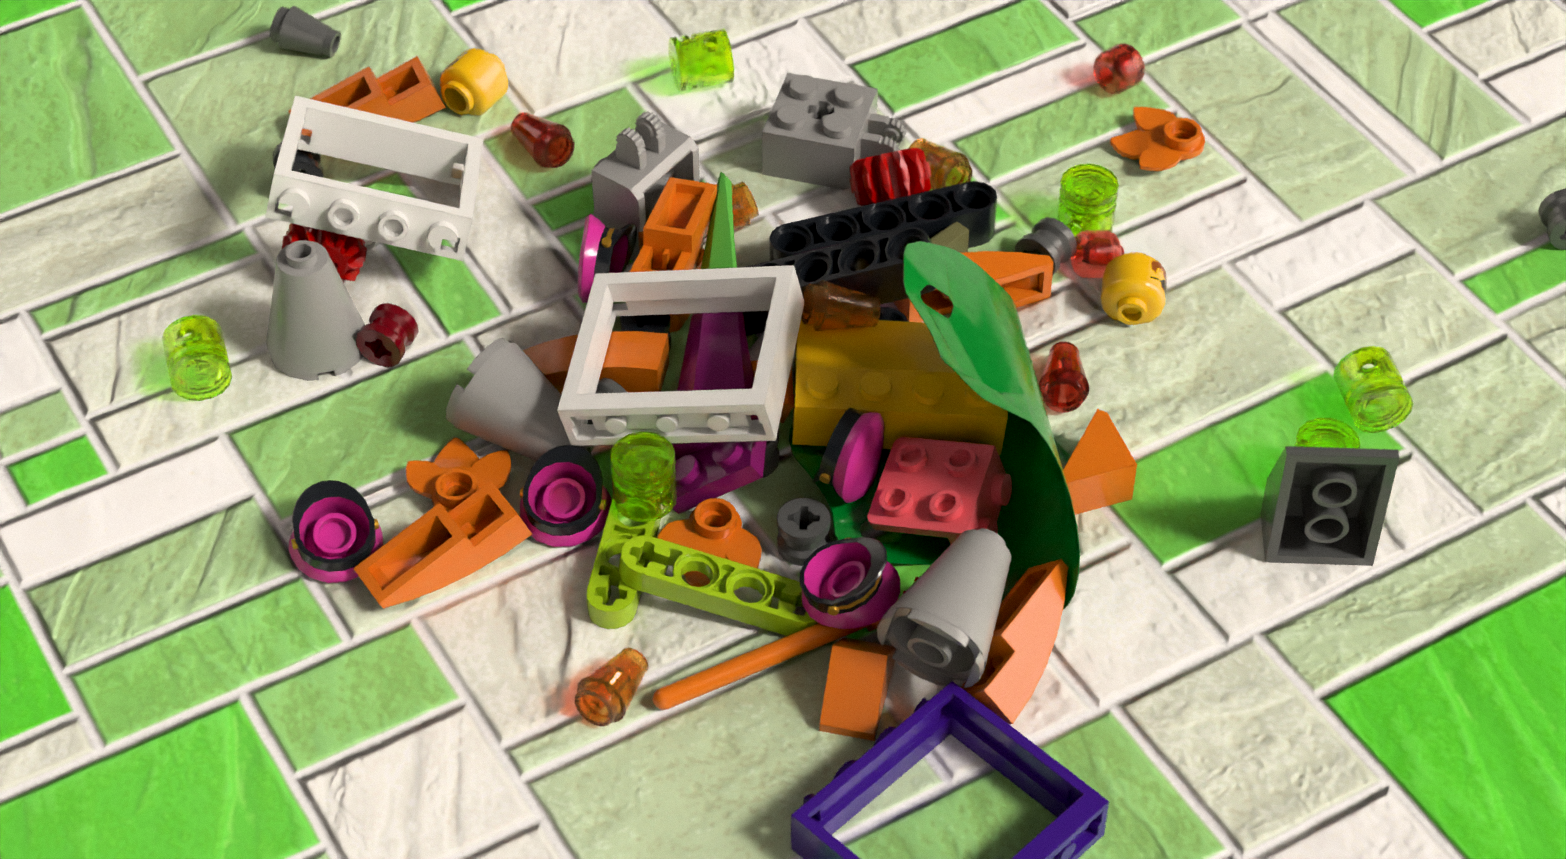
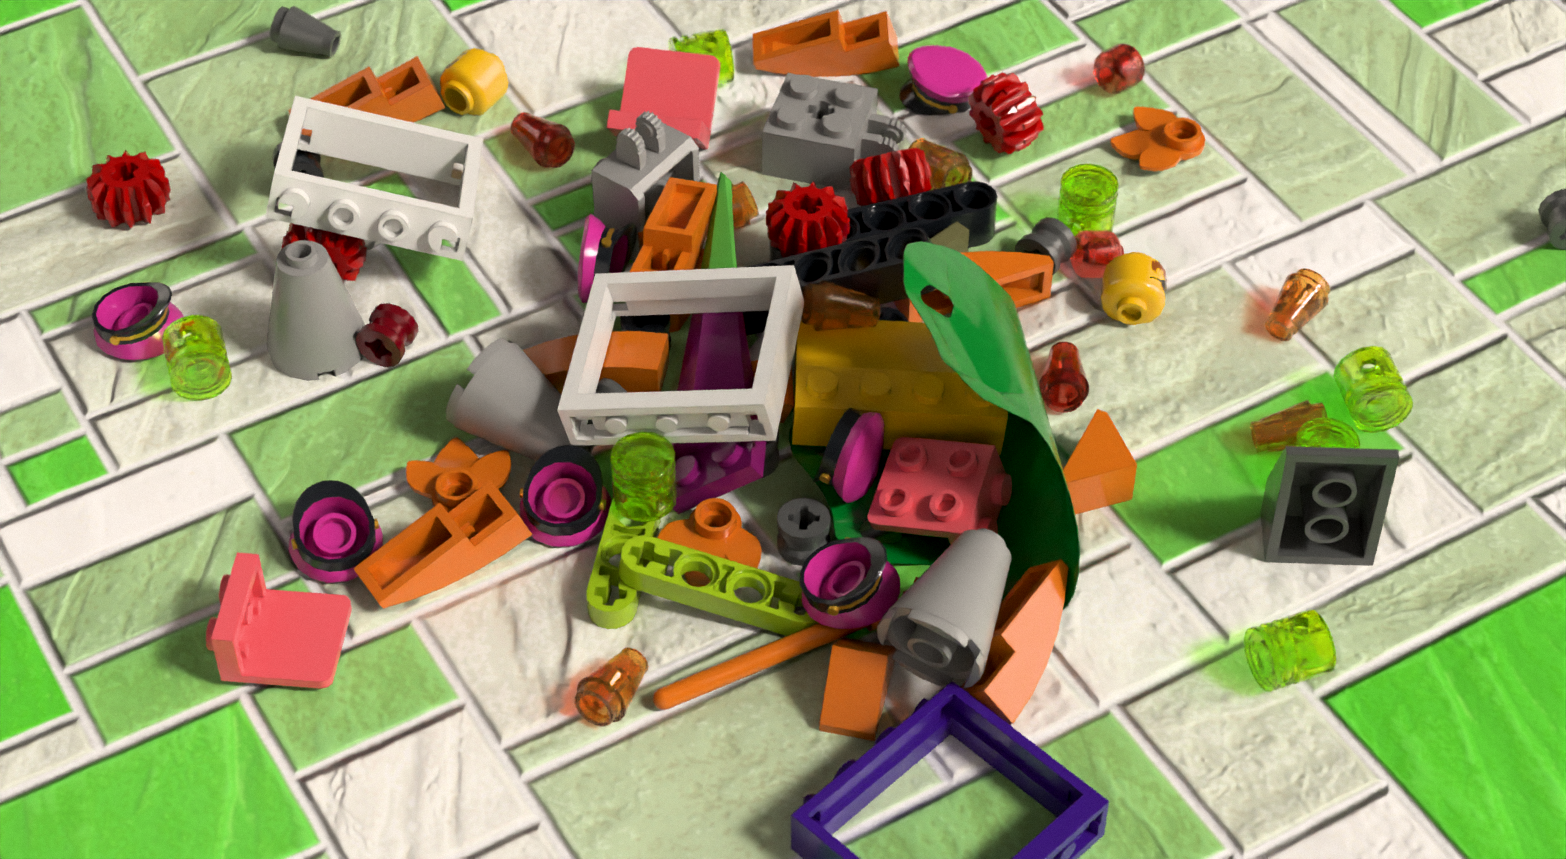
(128, 189): none -> red gear
(133, 320): none -> dark pink piece
(275, 633): none -> coral bracket
(673, 87): none -> coral bracket
(806, 219): none -> red gear
(828, 46): none -> orange slope
(940, 80): none -> dark pink piece
(1005, 113): none -> red gear
(1281, 428): none -> clear orange cone
(1290, 650): none -> clear neon green piece
(1297, 303): none -> clear orange cone

